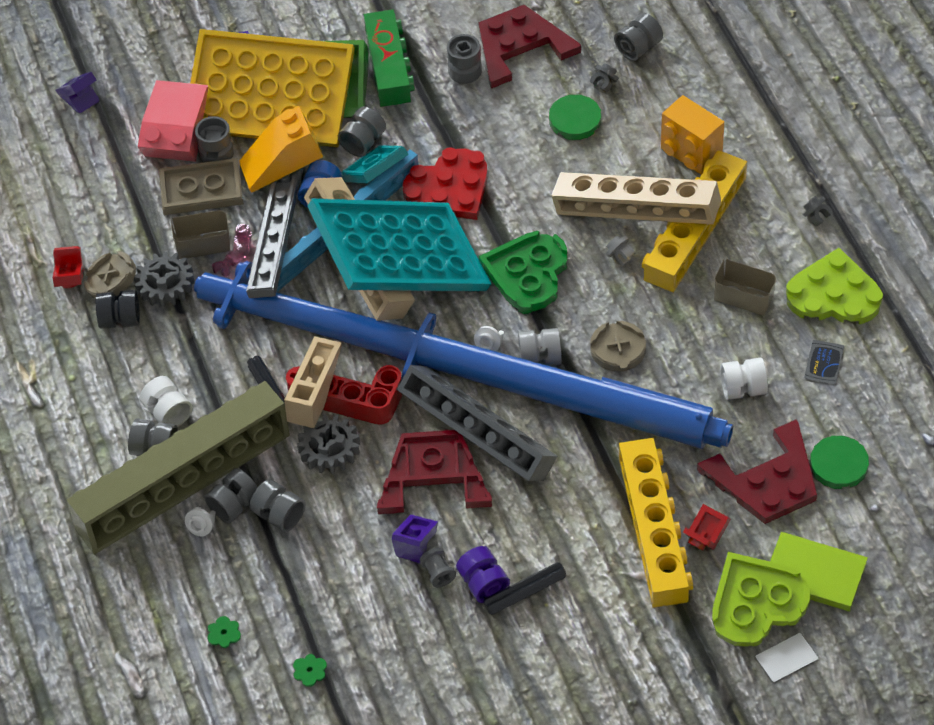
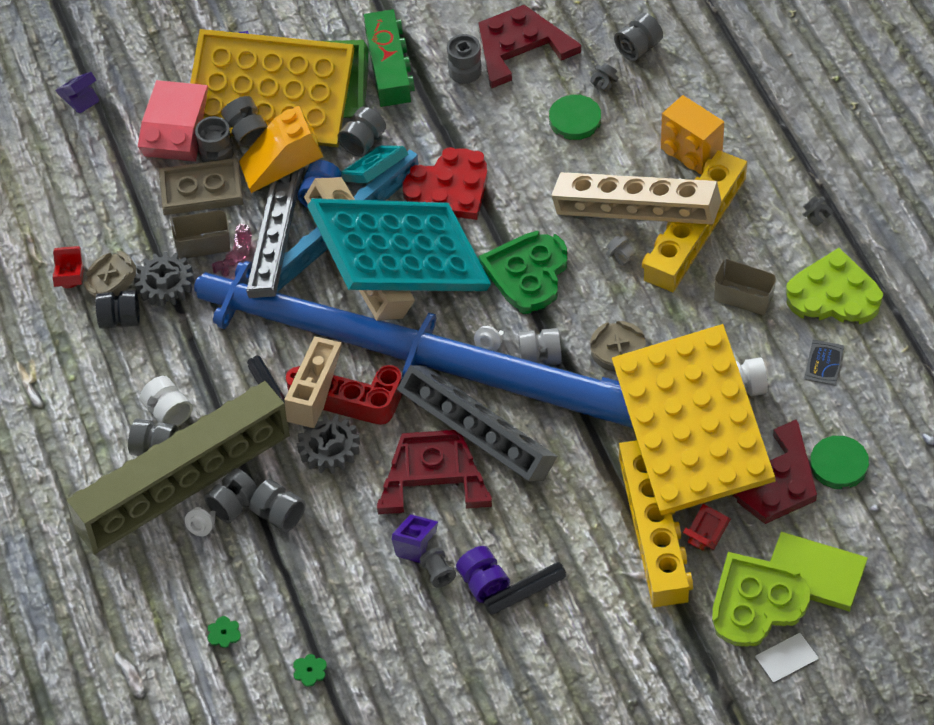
(243, 118): none -> dark grey wheel
(693, 420): none -> yellow plate

